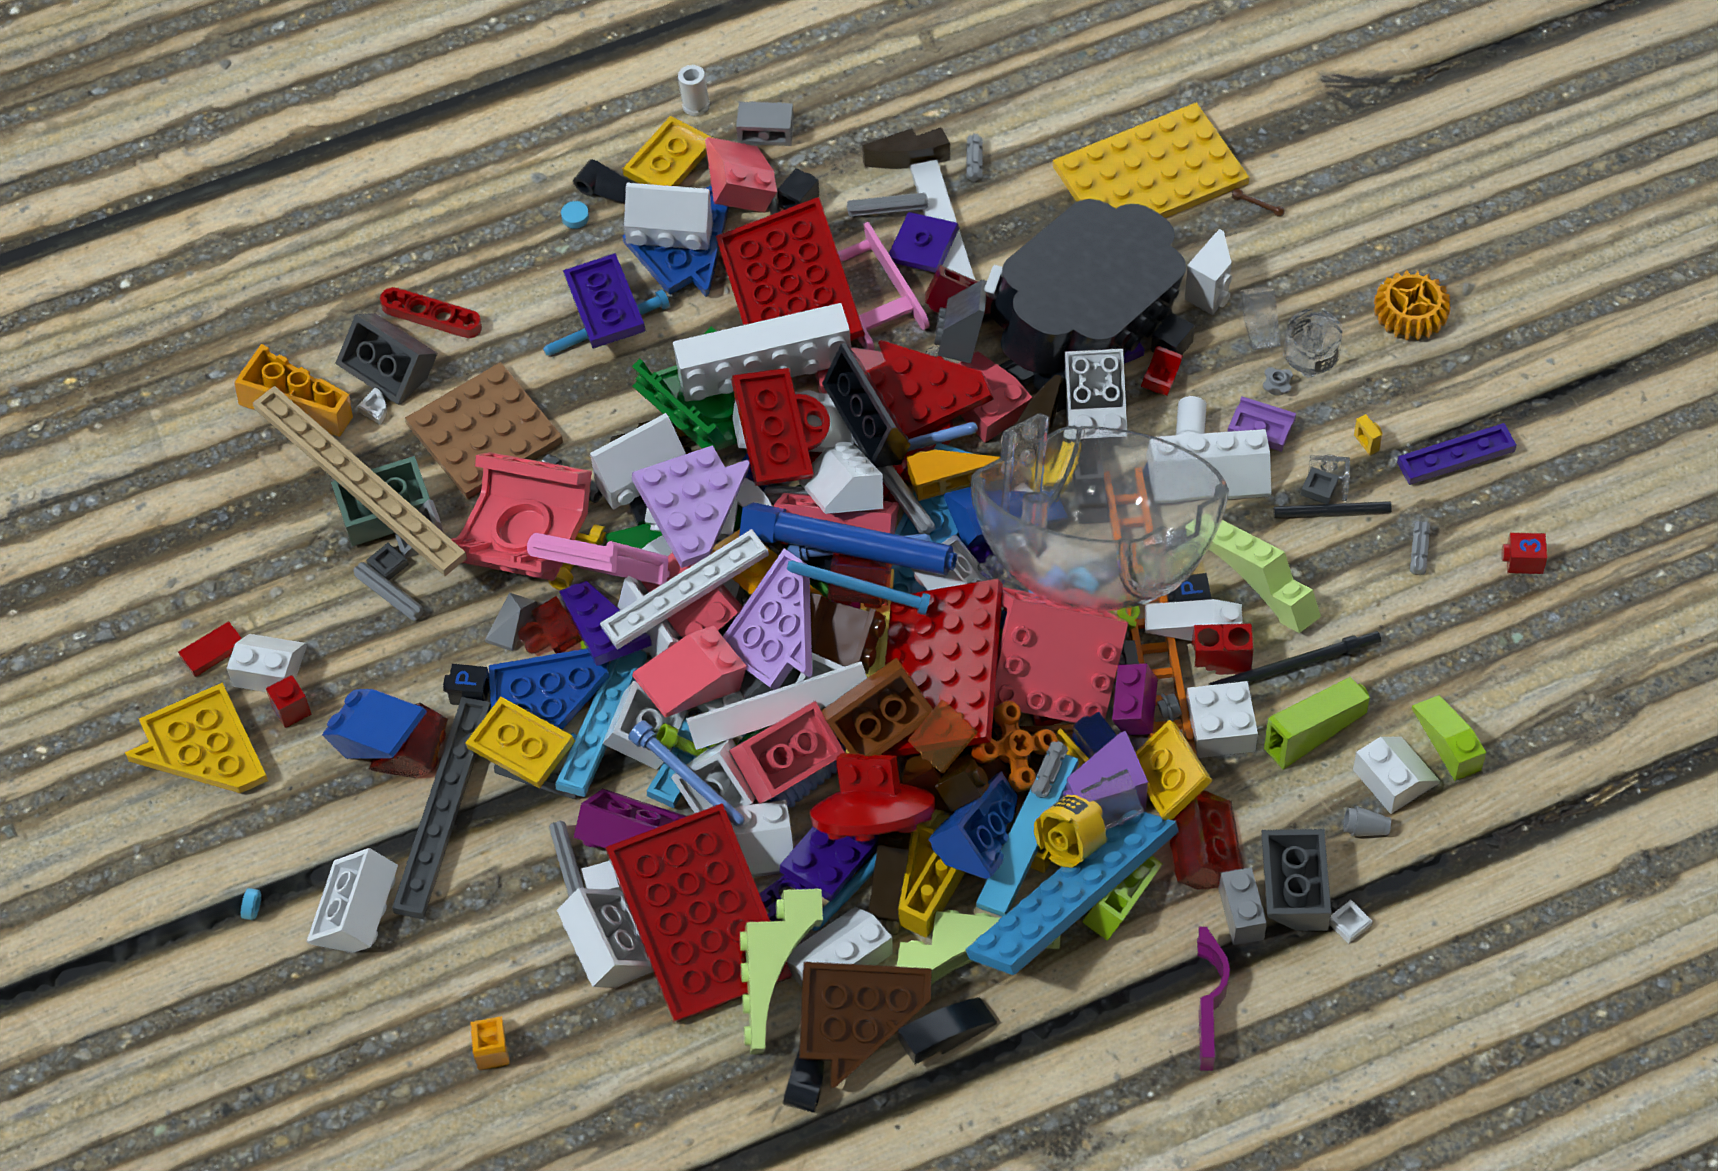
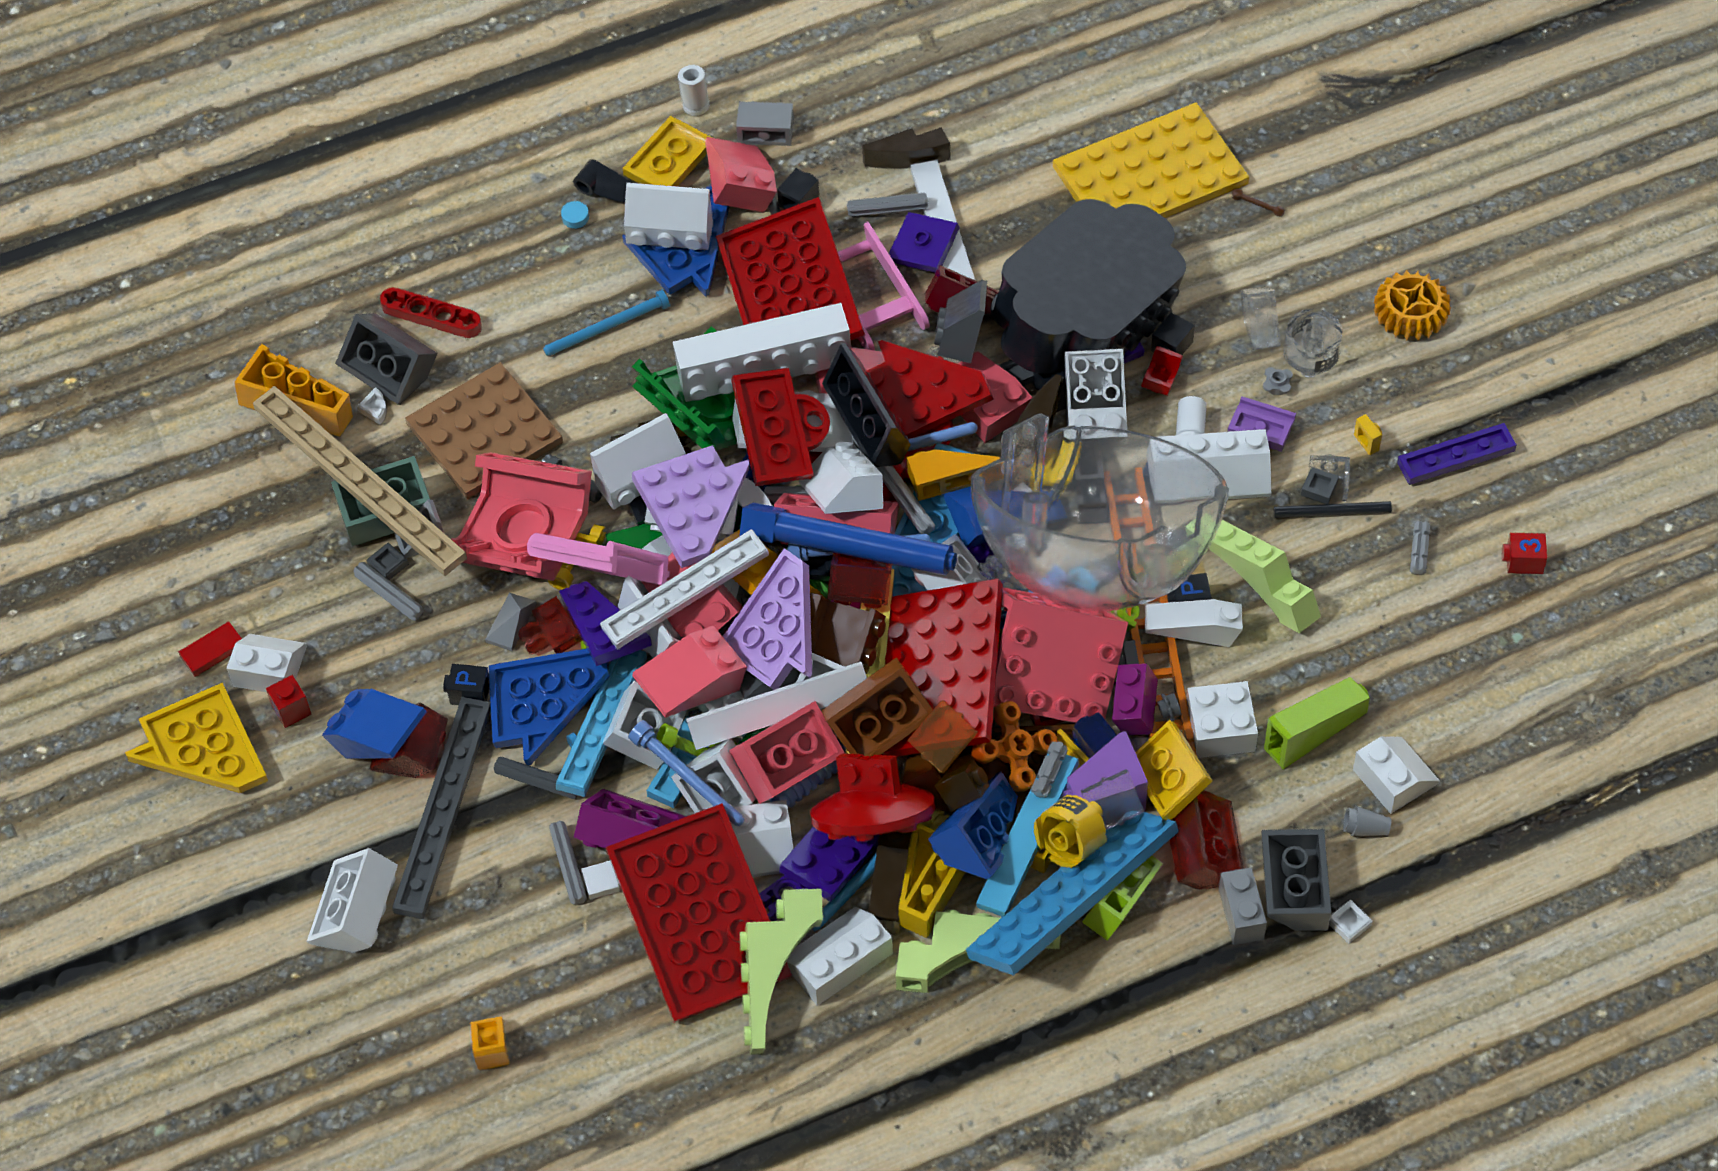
(250, 904): medium azure tile -> none
(520, 742): yellow plate -> none
(604, 301): dark purple plate -> none
(604, 937): white slope -> none
(804, 1085): black piece -> none
(816, 573): dark azure bar -> none
(856, 1010): reddish brown wing -> none
(945, 1029): black slope -> none
(974, 157): light grey axle -> none
(994, 281): white tile -> none
(1209, 949): magenta piece -> none
(1210, 275): white slope -> none
(1236, 640): red piece -> none
(1348, 645): black bar -> none
(1451, 737): lime slope -> none

